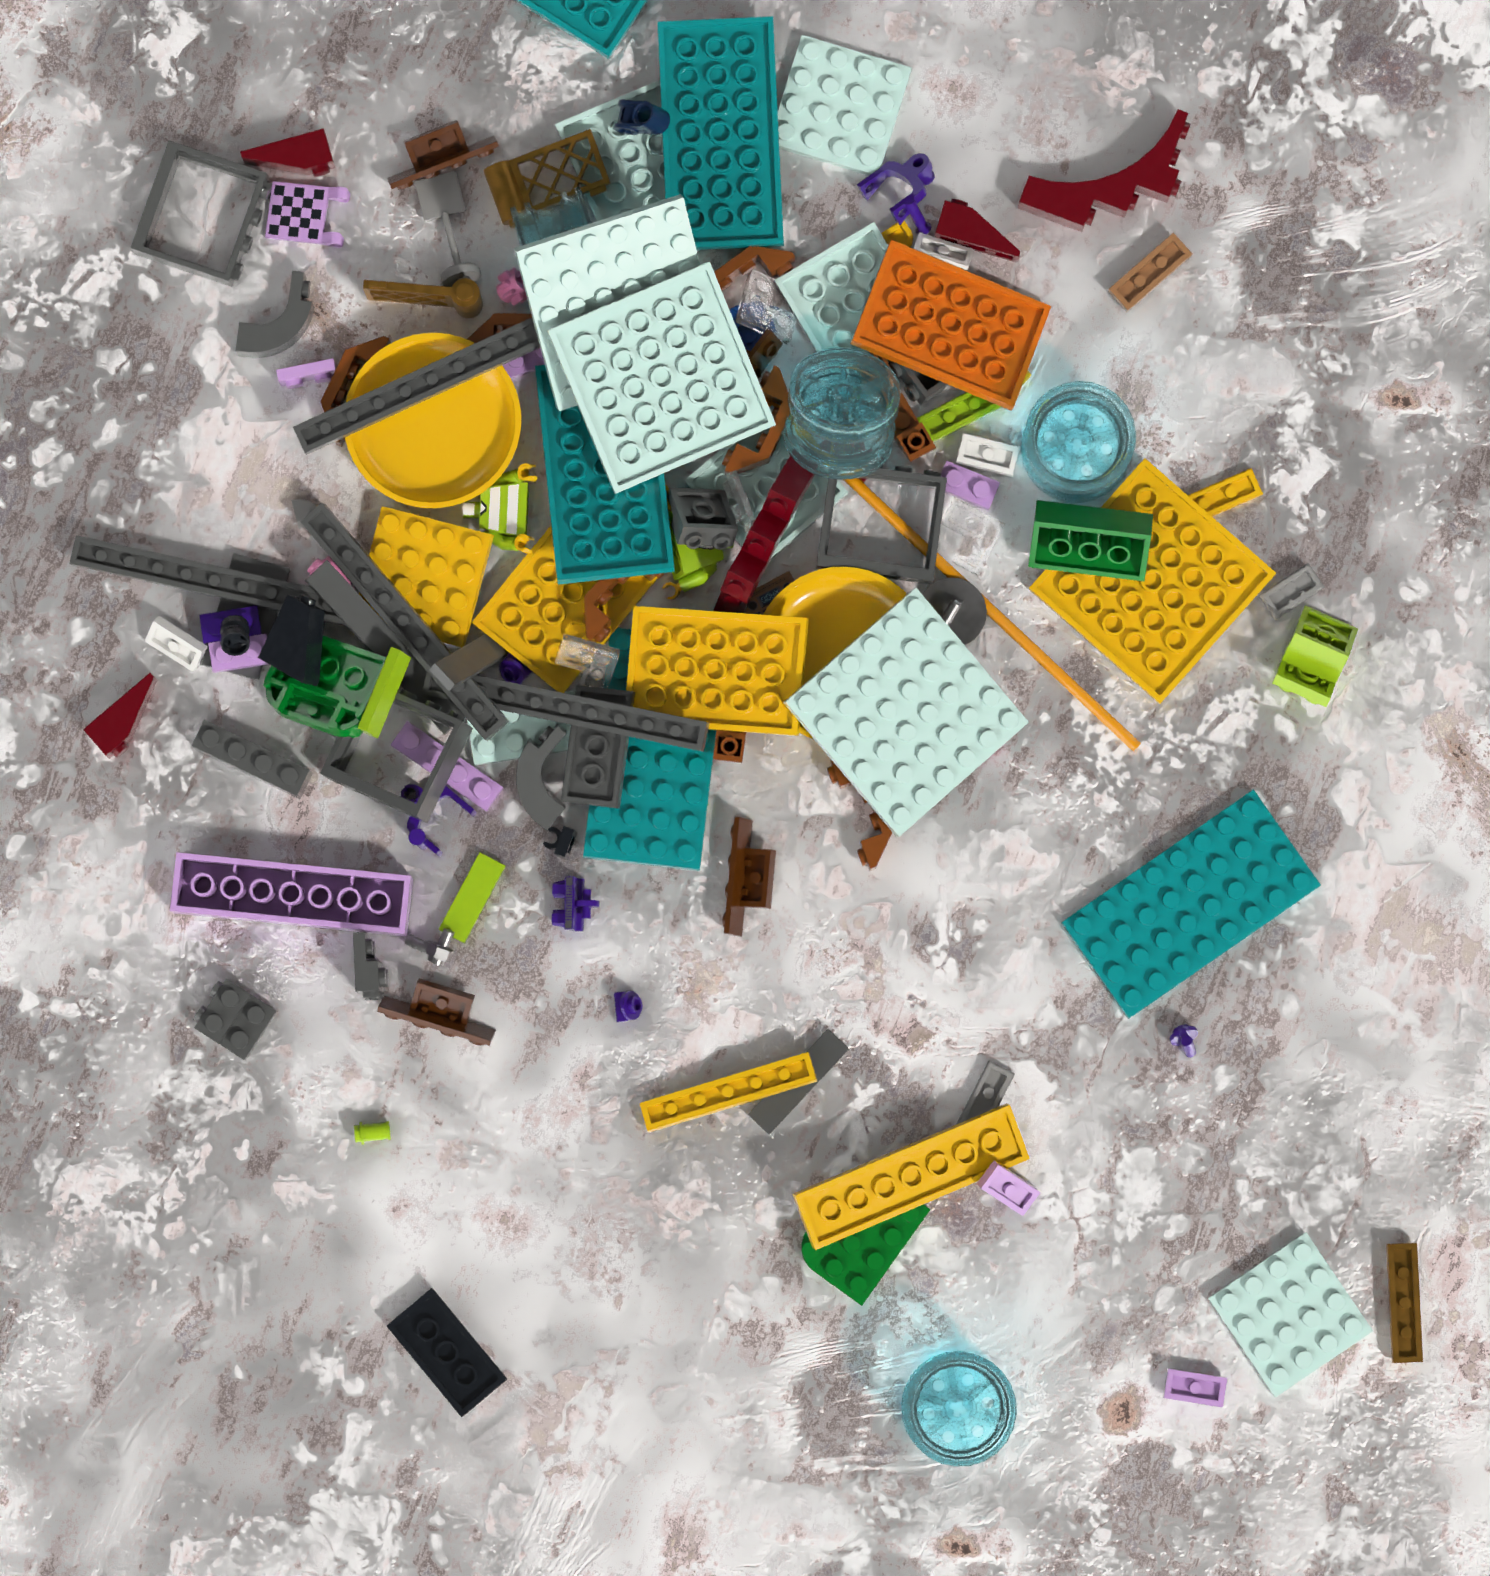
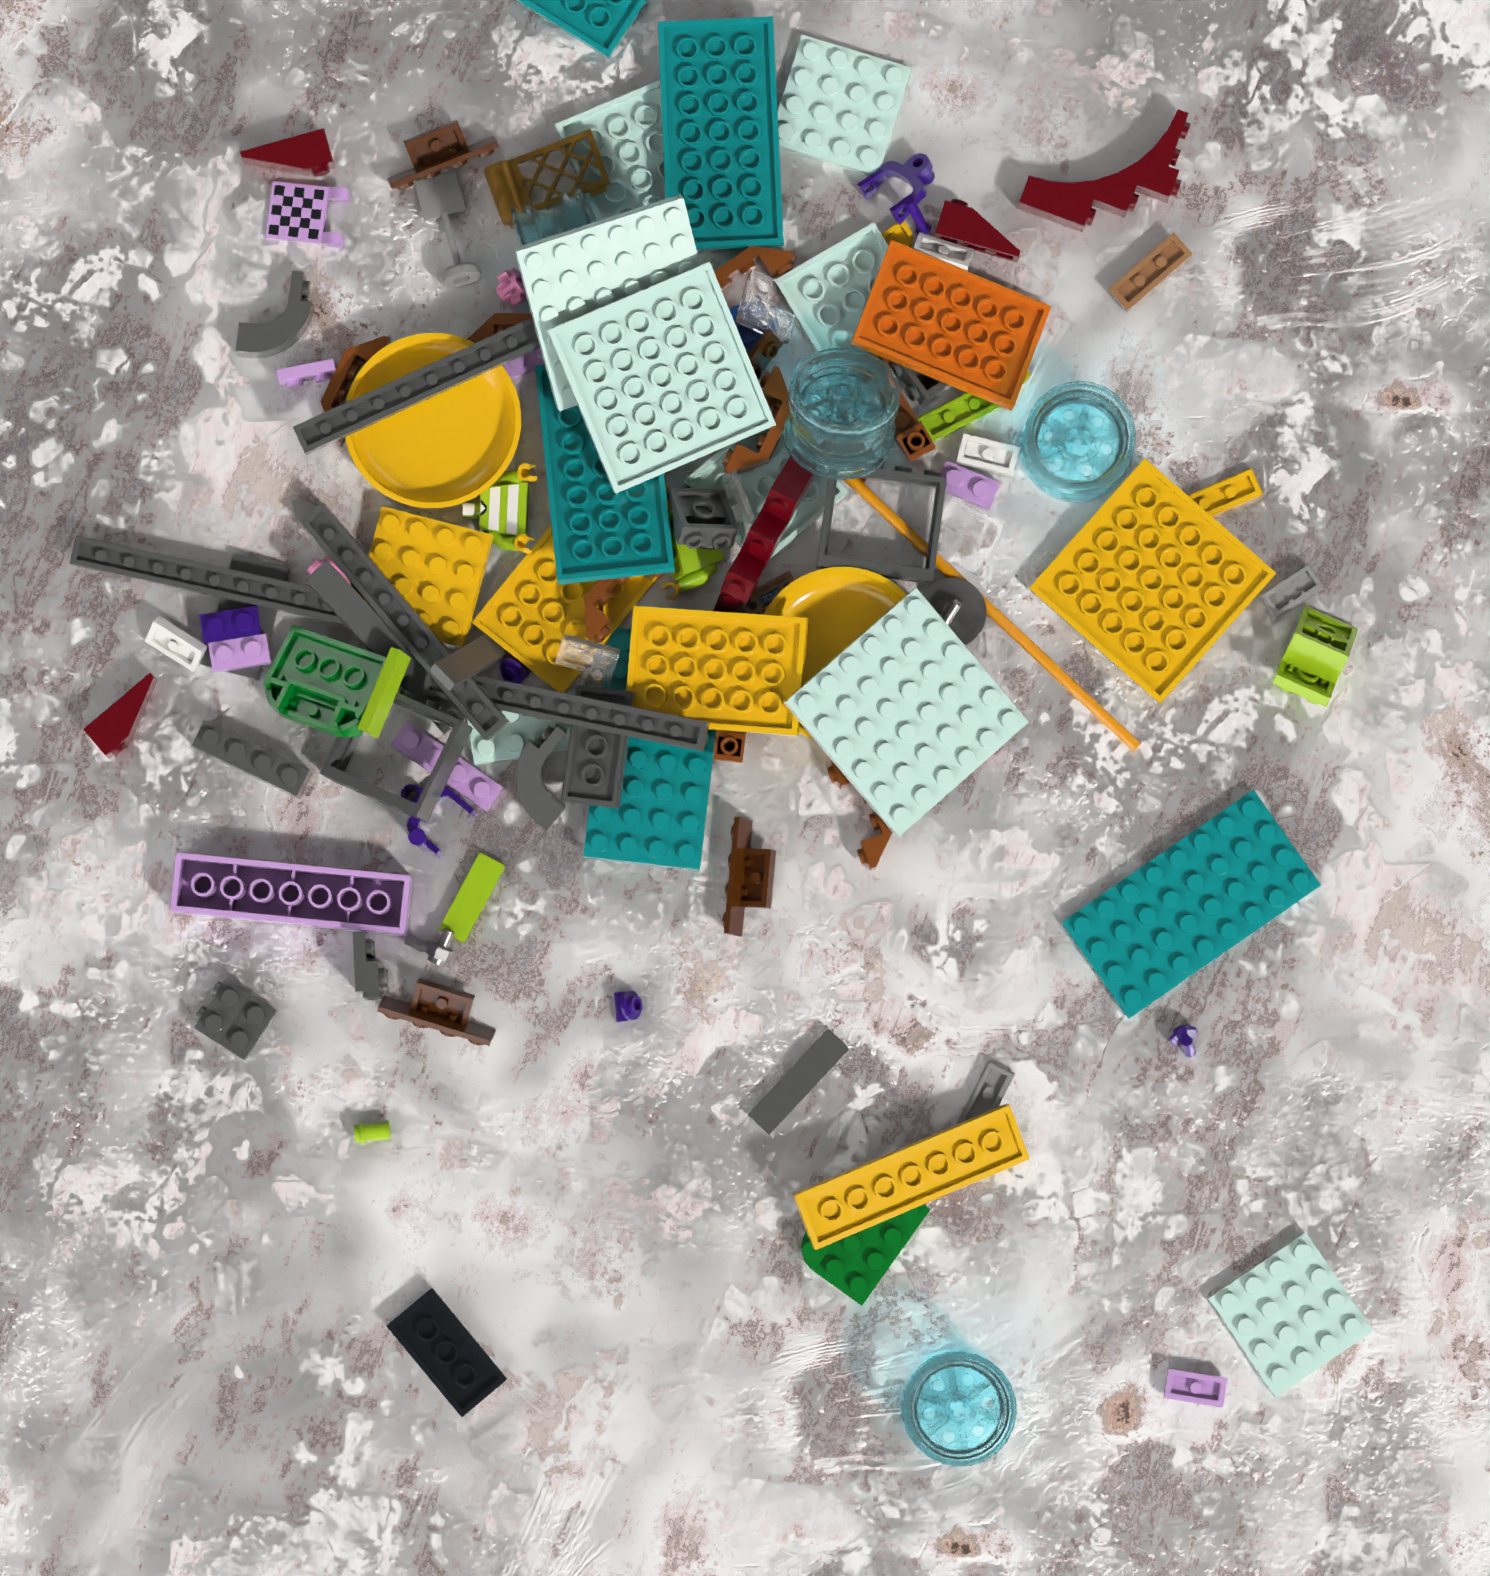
(158, 195): dark grey window -> none
(235, 635): black wheel -> none
(296, 640): black slope -> none
(463, 295): pearl gold piece -> none
(564, 841): black tile -> none
(577, 903): dark purple hips -> none
(641, 118): dark blue piece -> none
(728, 1092): yellow plate -> none
(1008, 1188): lavender plate -> none
(1090, 540): green slope -> none
(1404, 1302): pearl gold plate -> none

